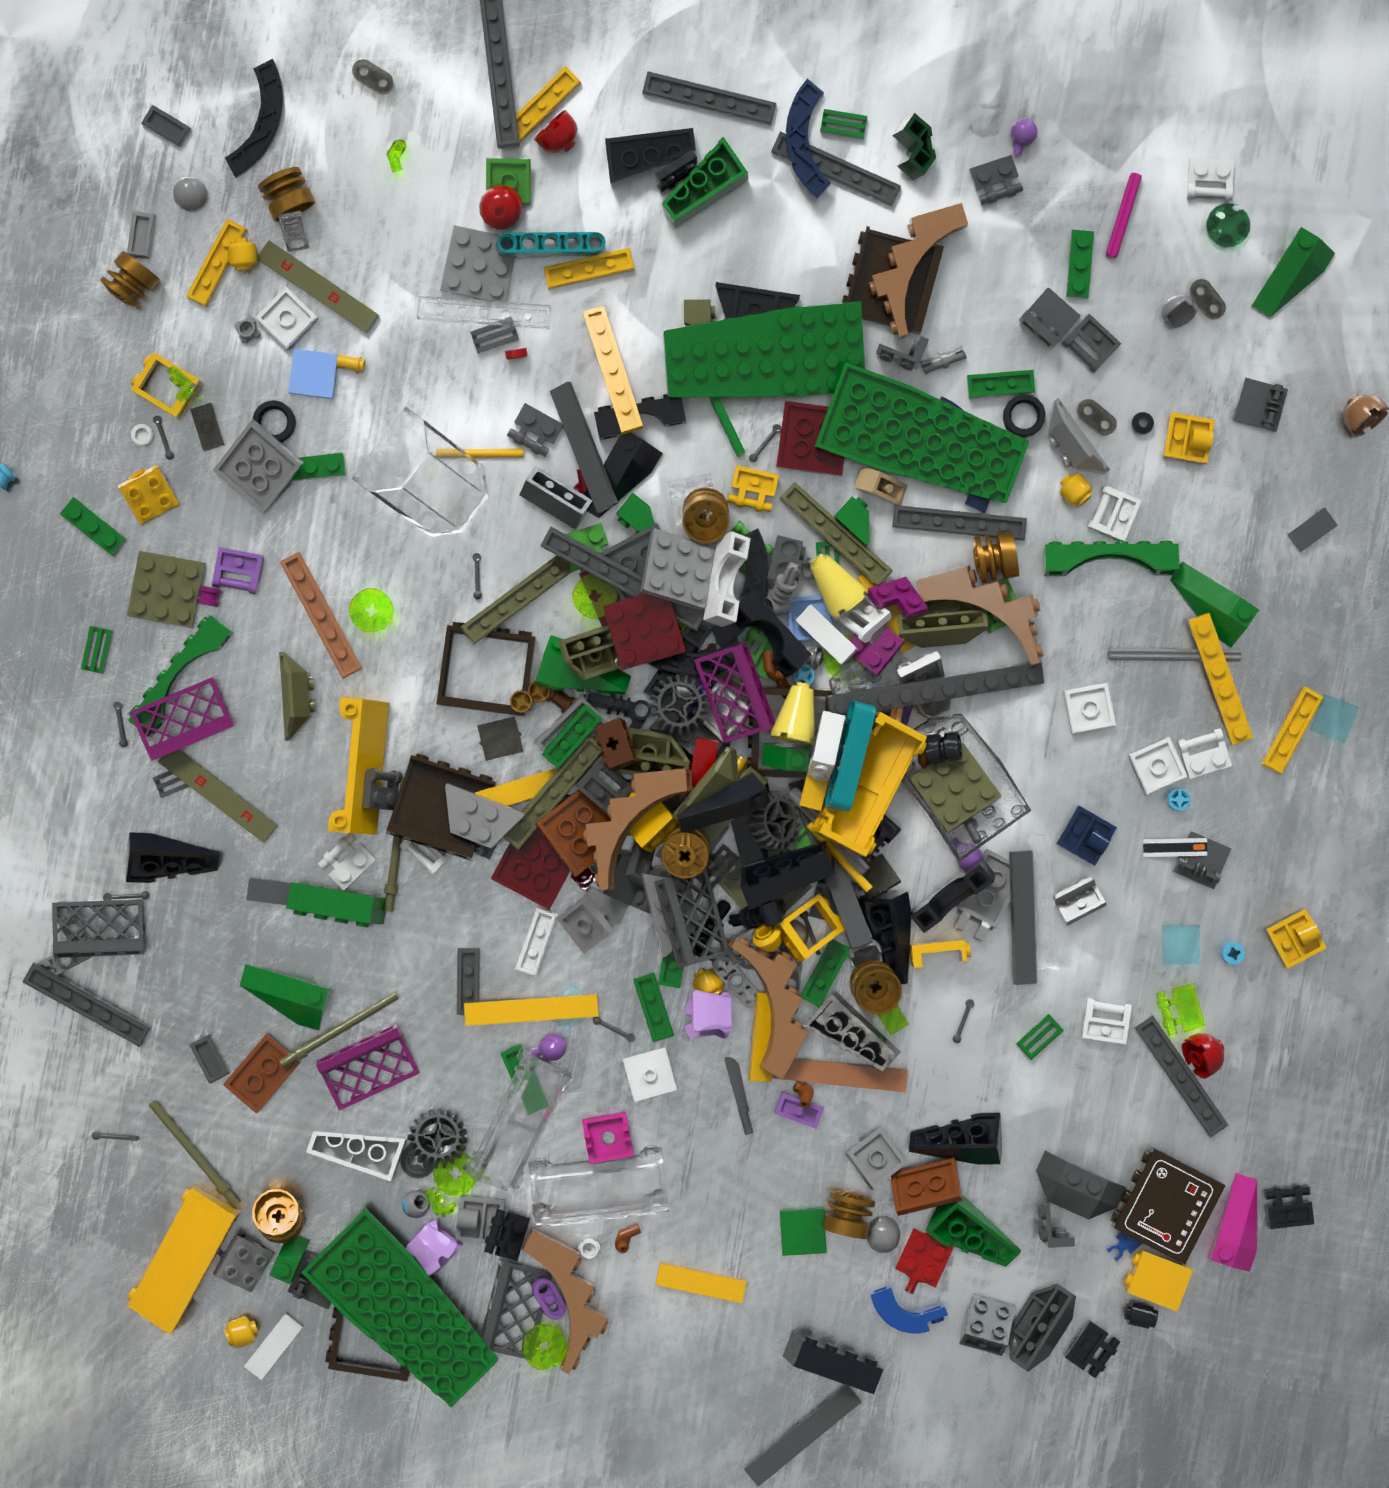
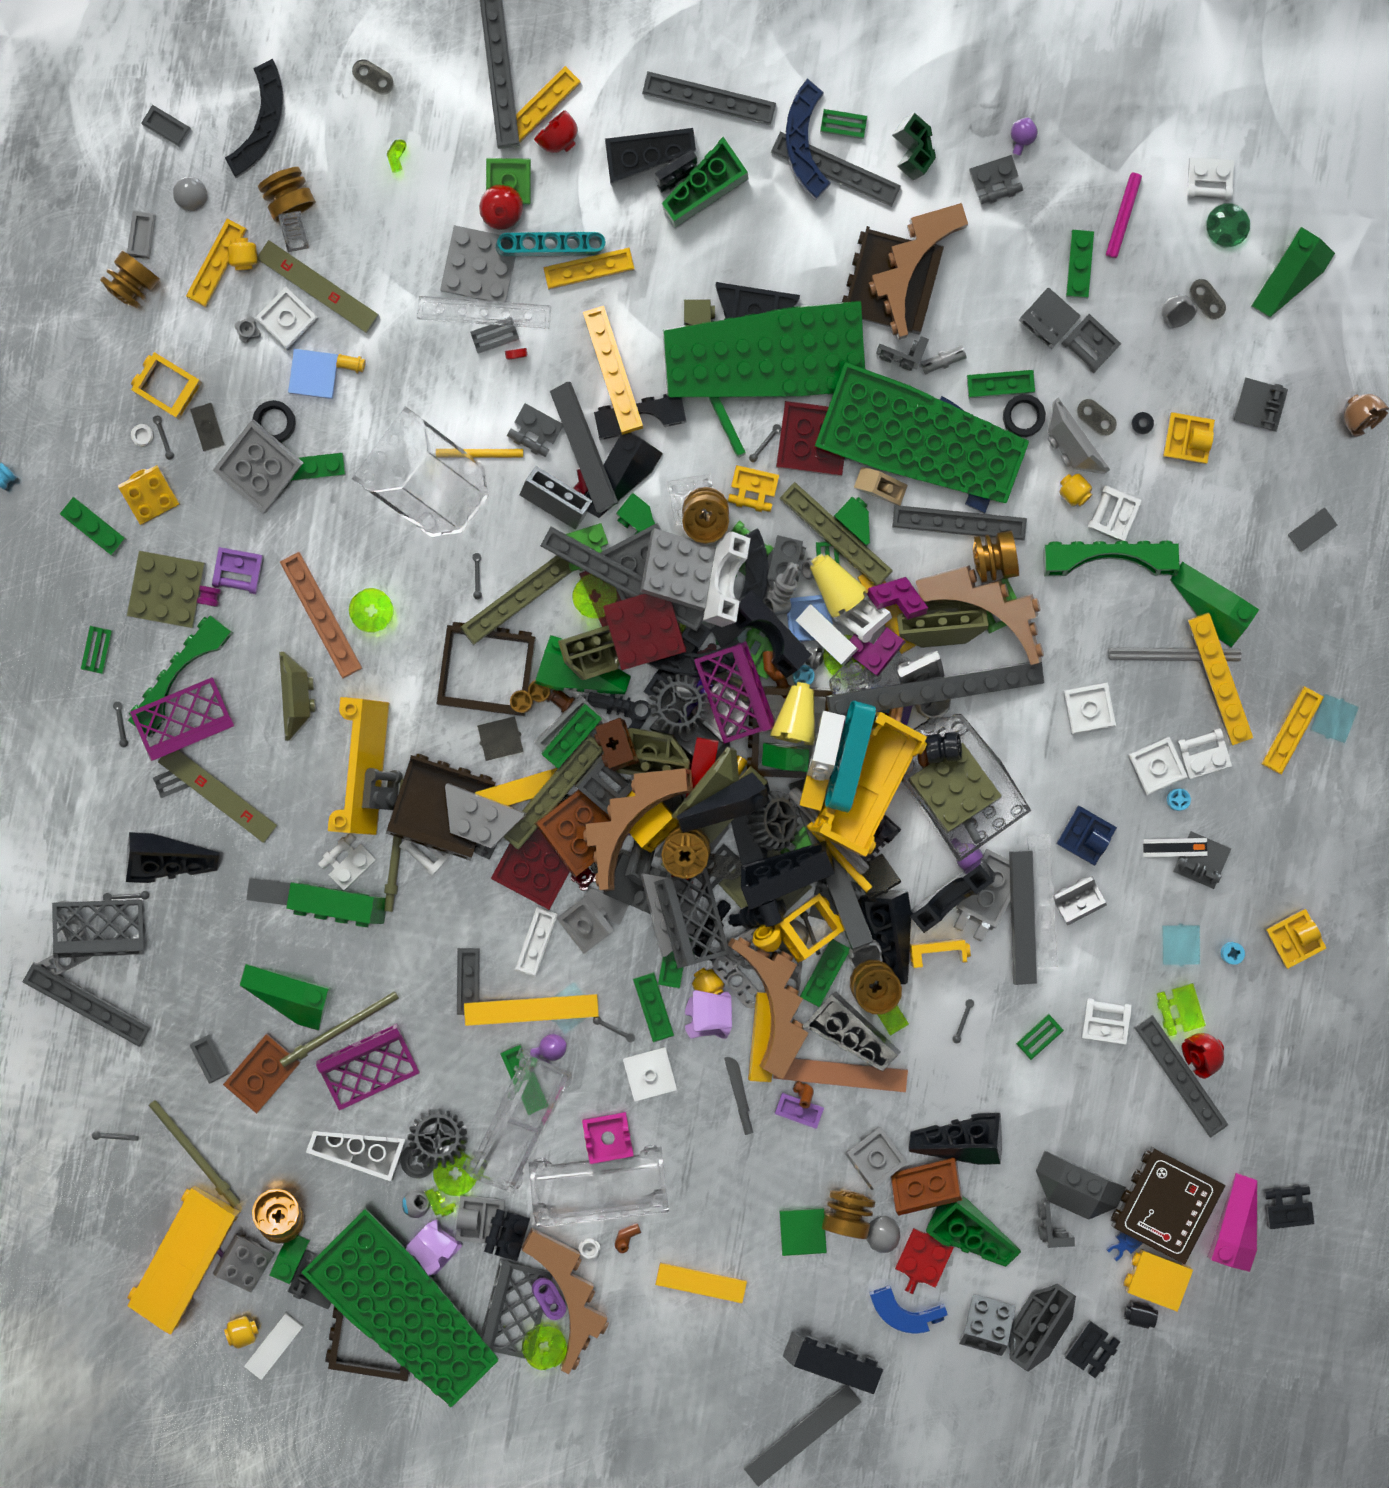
(179, 379): clear neon green bracket -> none

